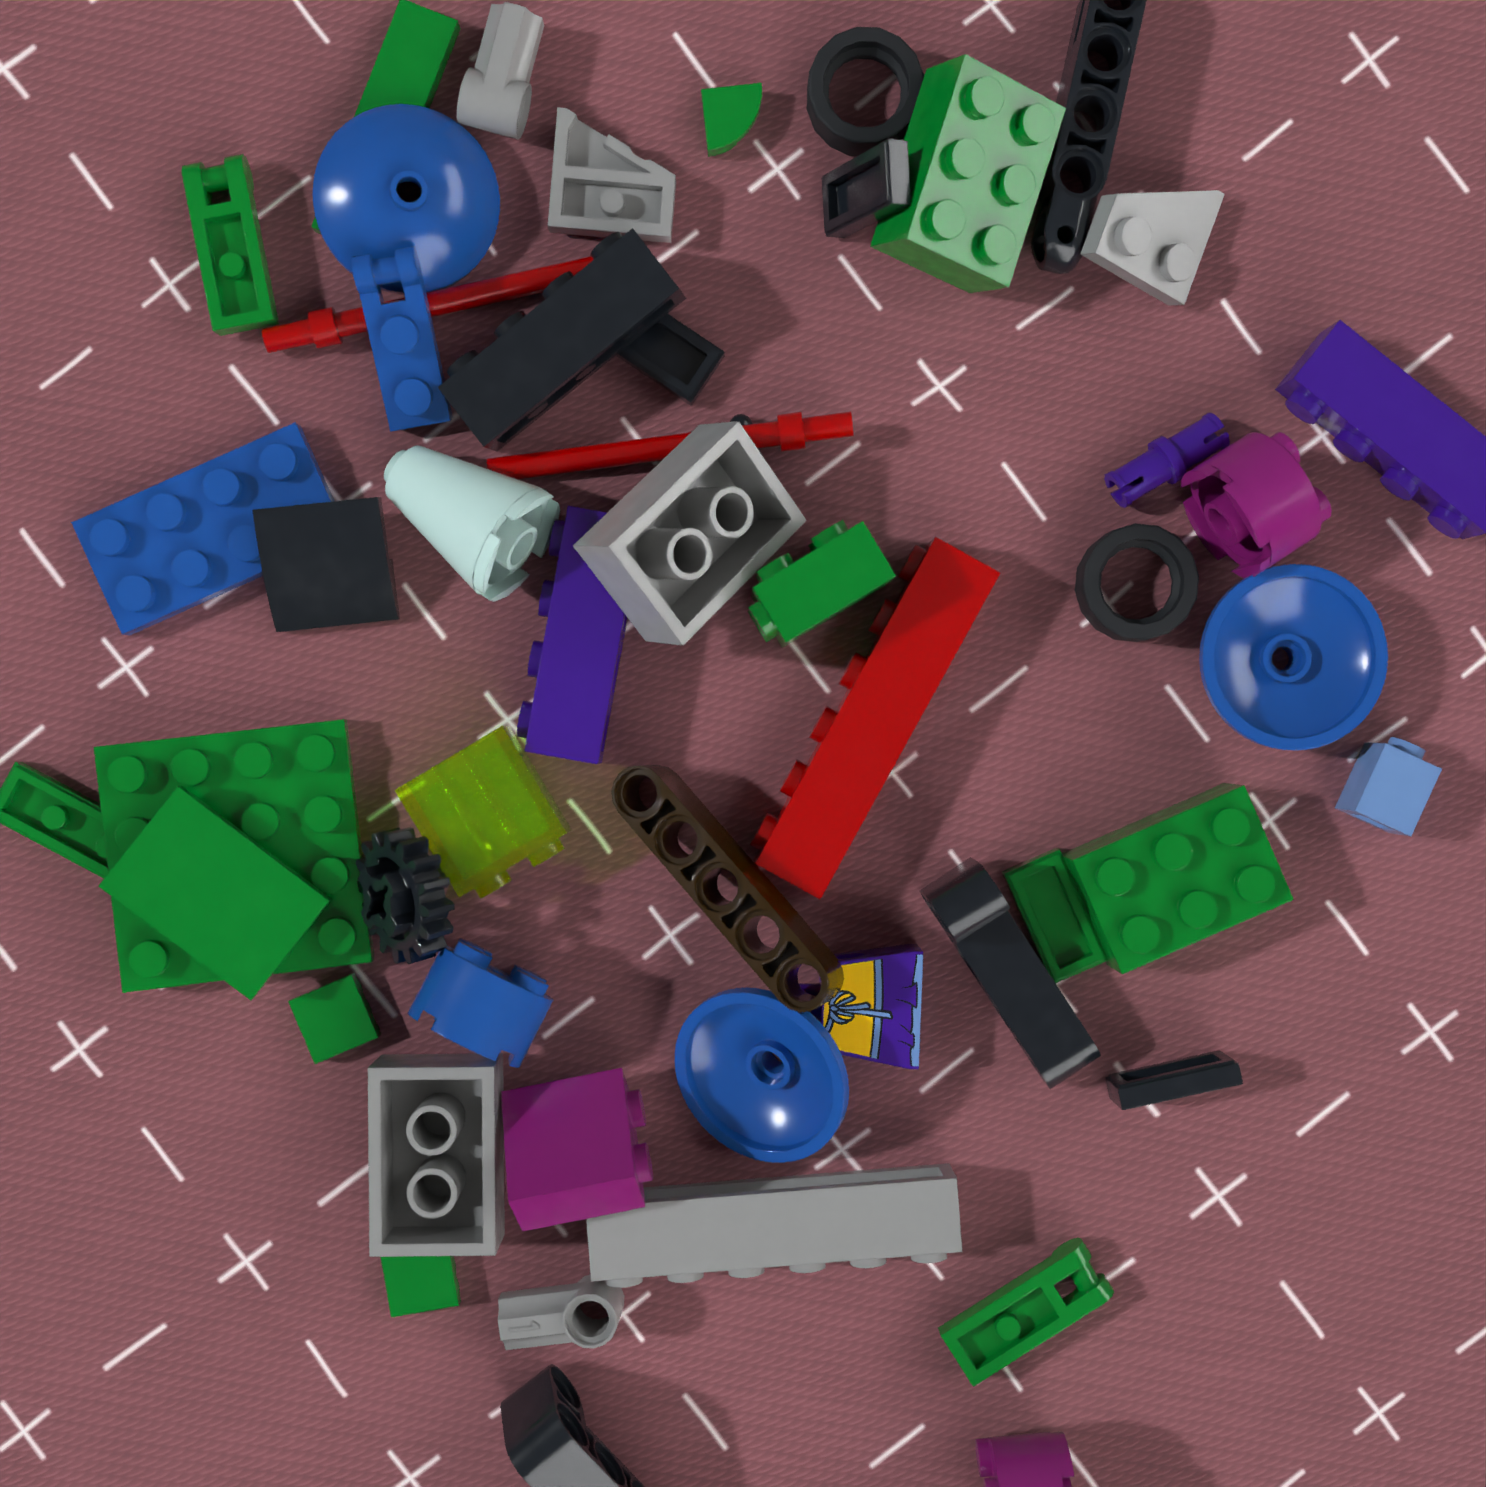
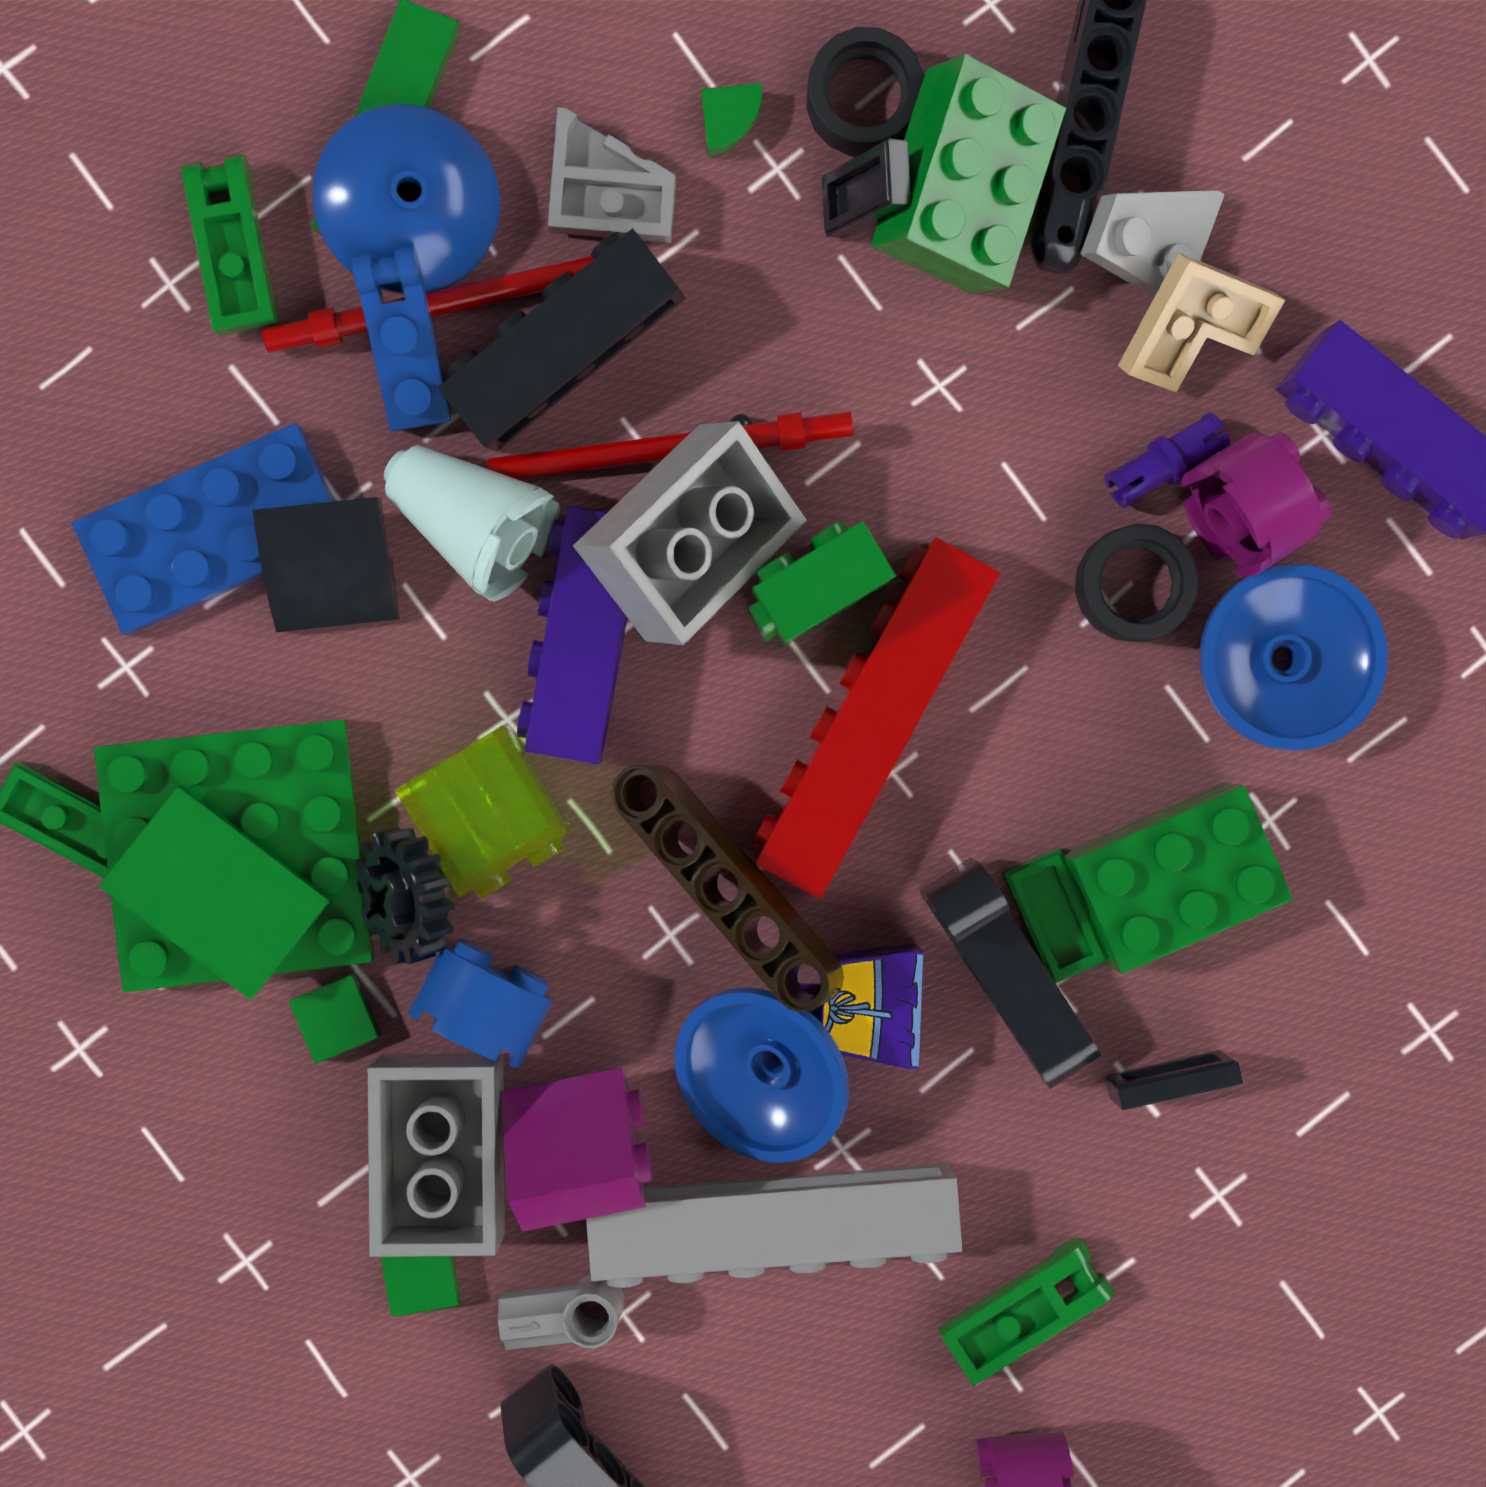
(498, 89): light grey piece -> none
(674, 358): black tile -> none
(1193, 306): none -> tan plate
(1389, 786): medium blue brick -> none

